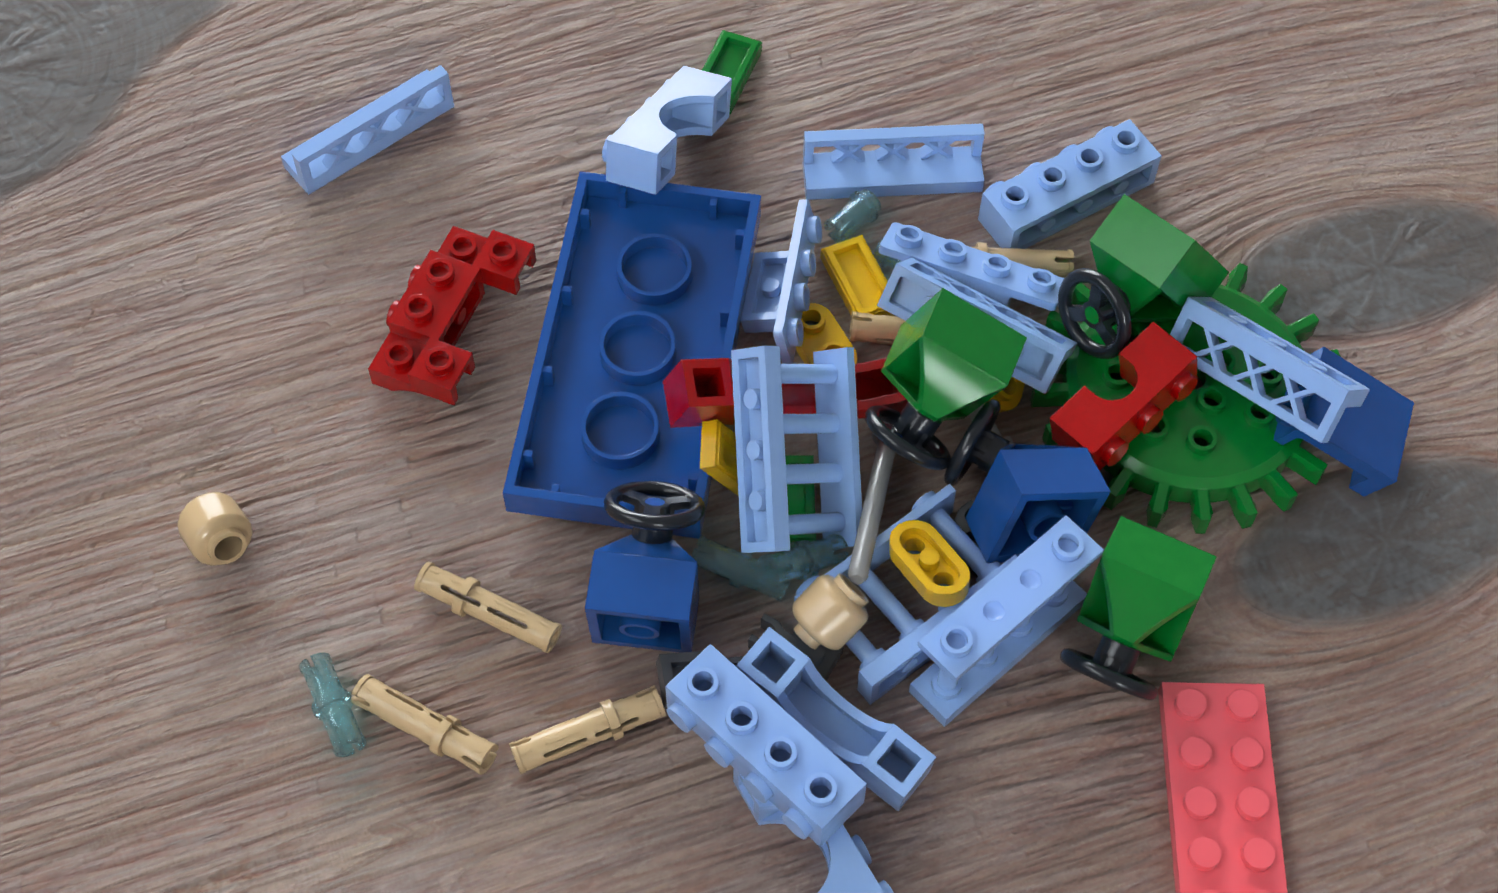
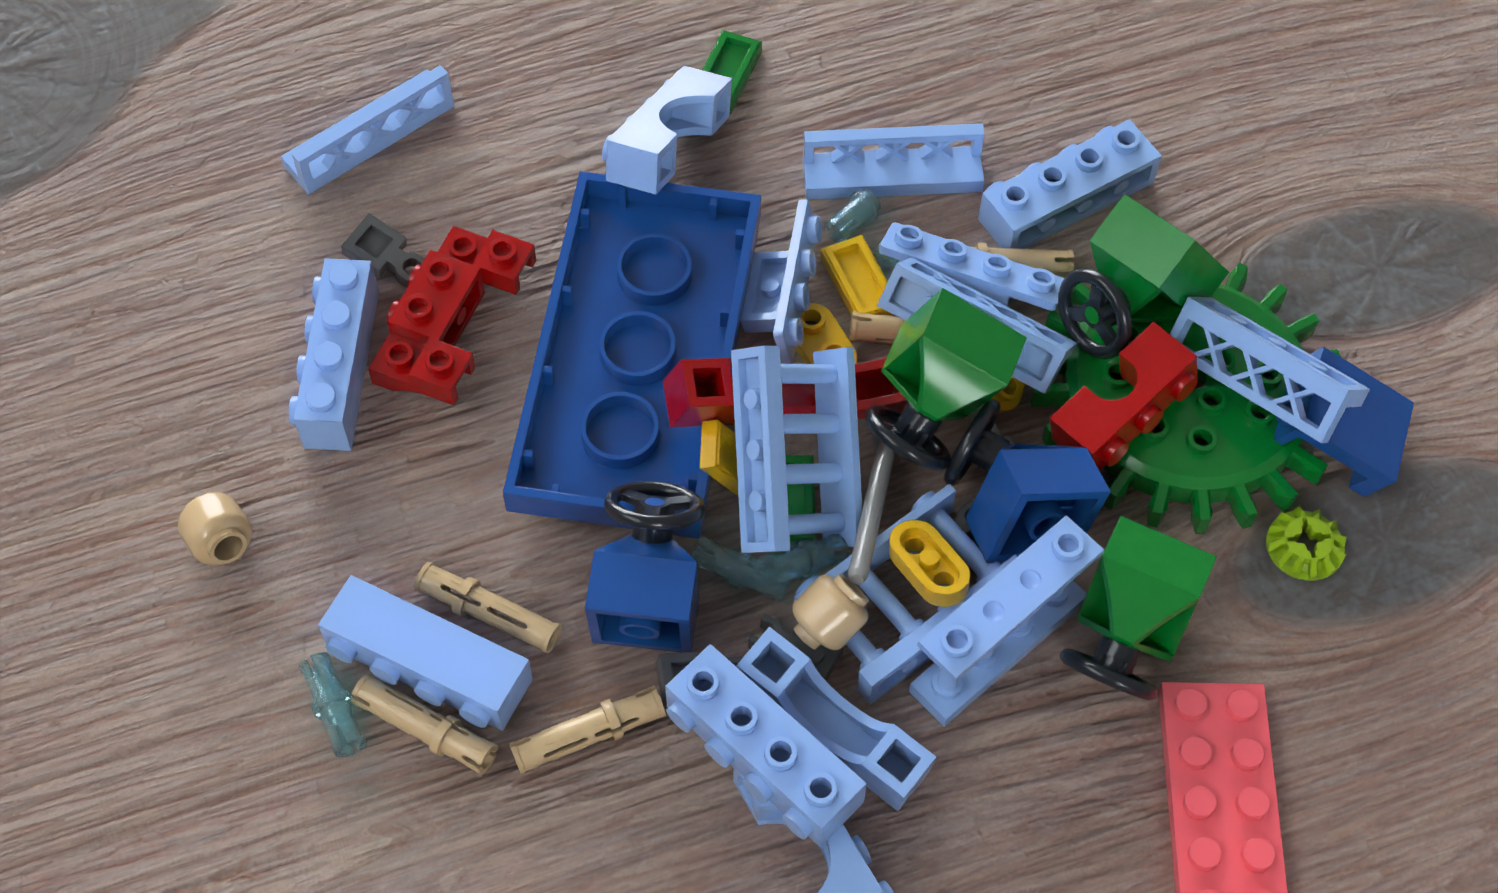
(336, 355): none -> light blue brick
(383, 247): none -> dark grey plate
(425, 653): none -> light blue brick
(1294, 557): none -> lime gear

